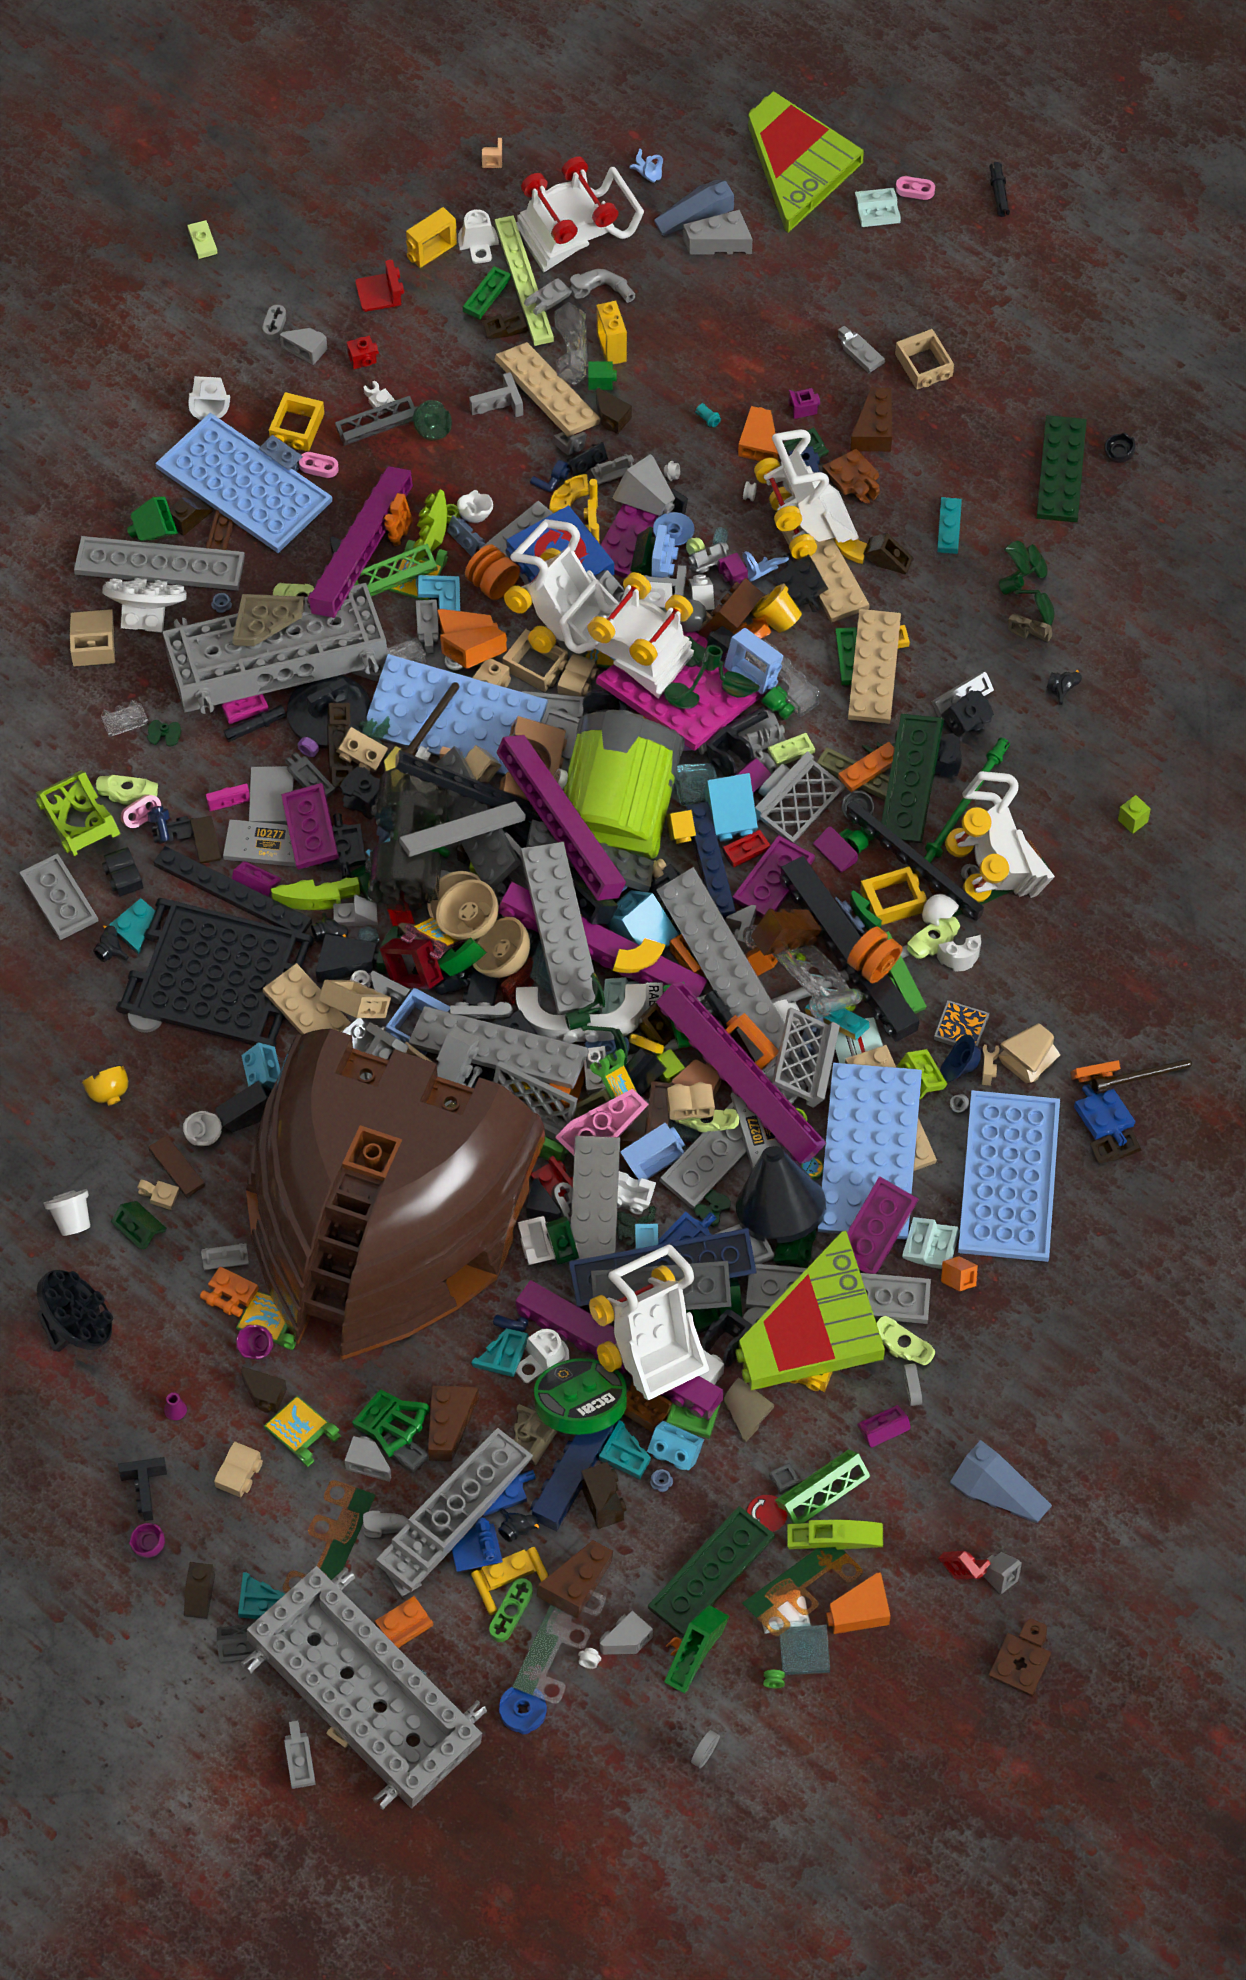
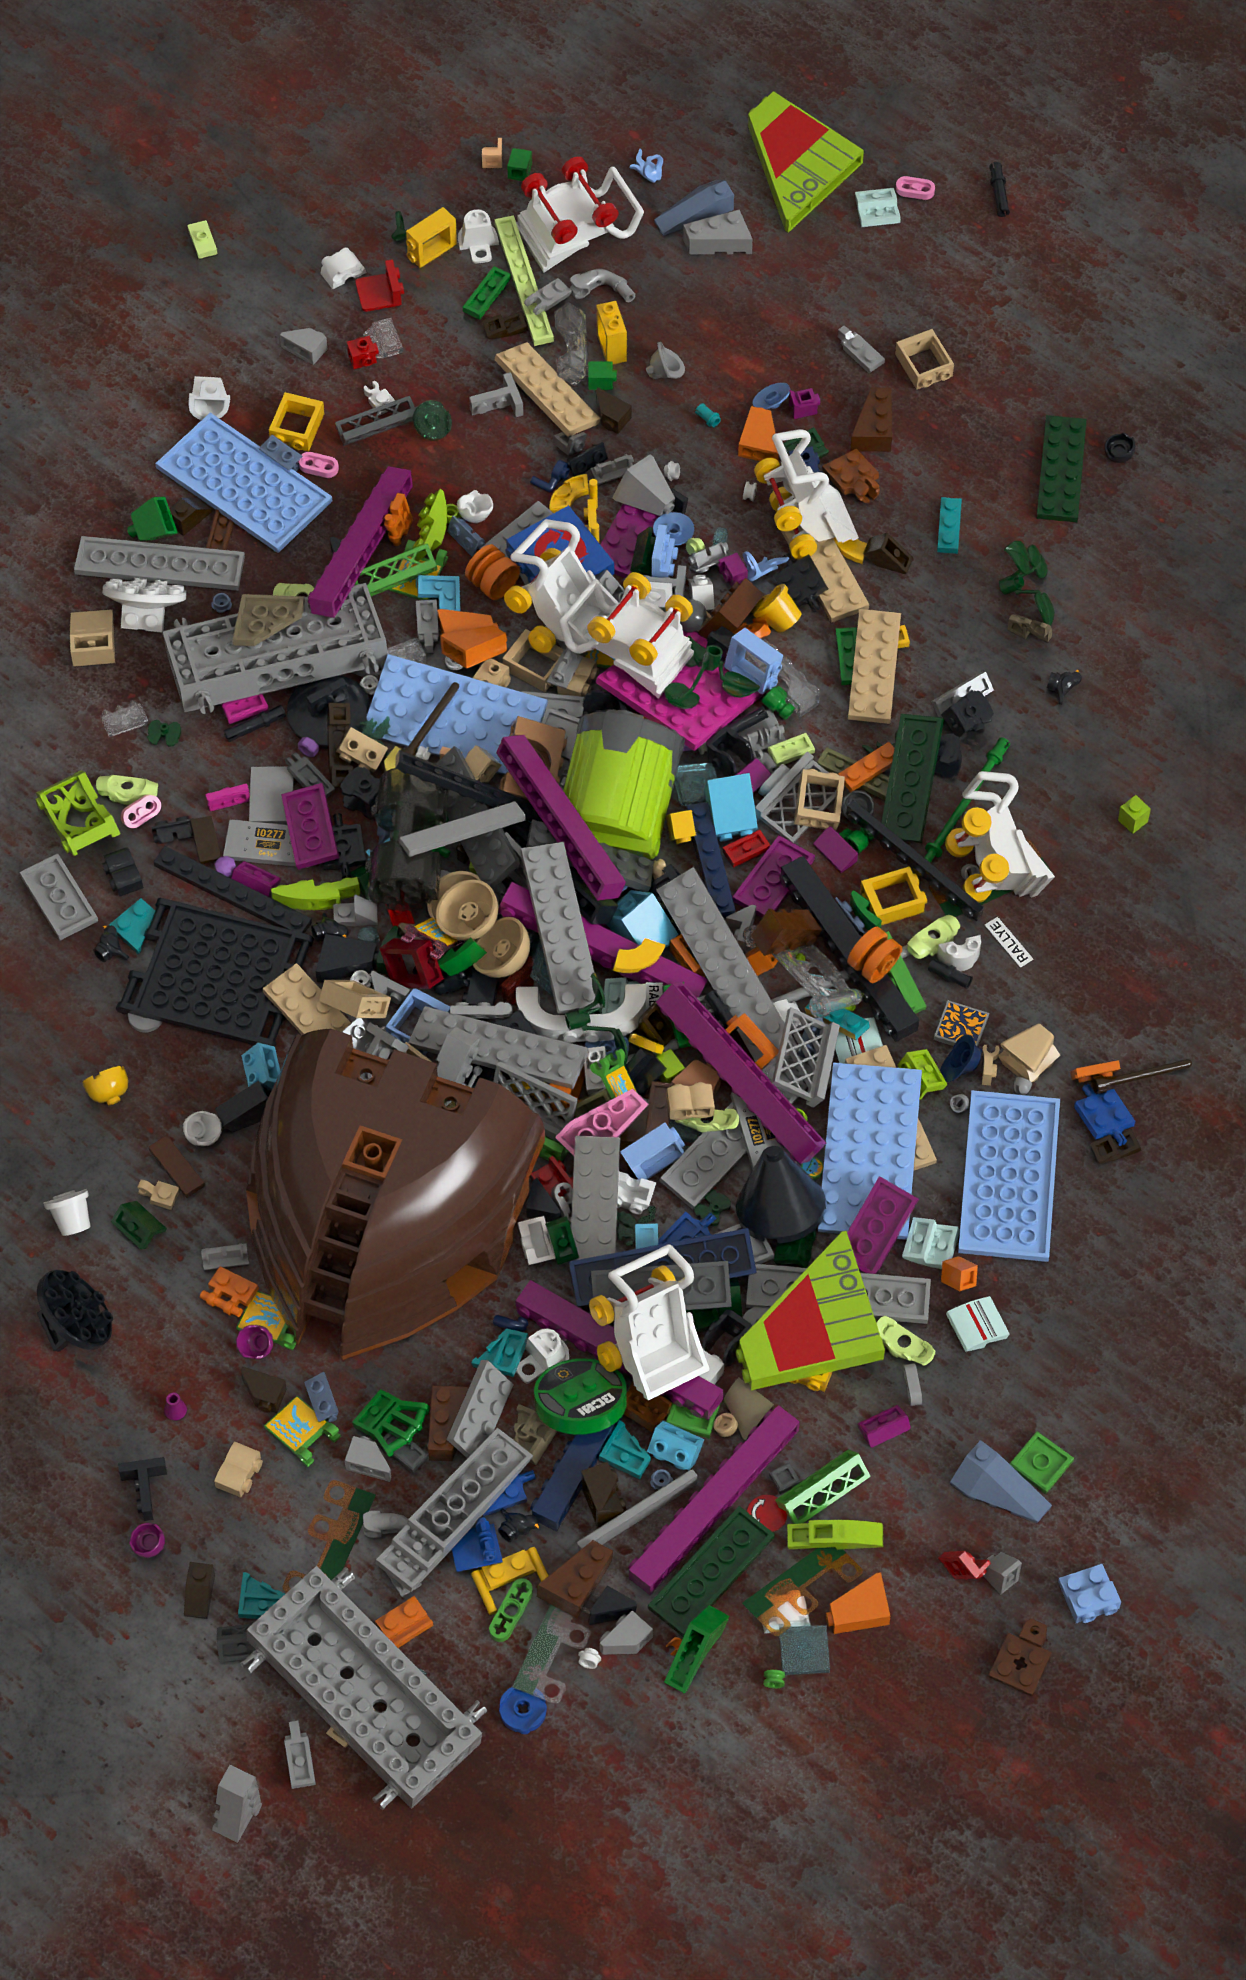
(160, 815): dark blue plate -> none
(225, 866): none -> medium lavender tile
(238, 1802): none -> light grey wedge
(270, 322): light grey beam -> none
(322, 1398): none -> sand blue hinge
(340, 267): none -> white cylinder
(369, 680): none -> white plate
(385, 338): none -> clear plate
(400, 232): none -> dark green piece
(480, 1408): none -> light grey plate
(519, 164): none -> green brick
(561, 777): white tile -> none
(564, 668): none -> light grey hinge
(611, 1607): none -> black slope
(641, 1510): none -> light grey tile
(665, 364): none -> light grey helmet
(705, 1749): light grey piece -> none
(713, 1500): none -> magenta brick
(725, 1424): none -> tan tile
(772, 396): none -> medium blue dish
(816, 818): none -> tan window
(938, 907): white hair -> none
(950, 973): none -> black pin
(977, 1323): none -> light aqua slope
(1009, 942): none -> white sticker
(1022, 1086): none -> light grey hinge
(1041, 1462): none -> bright green tile
(1090, 1594): none -> light blue plate

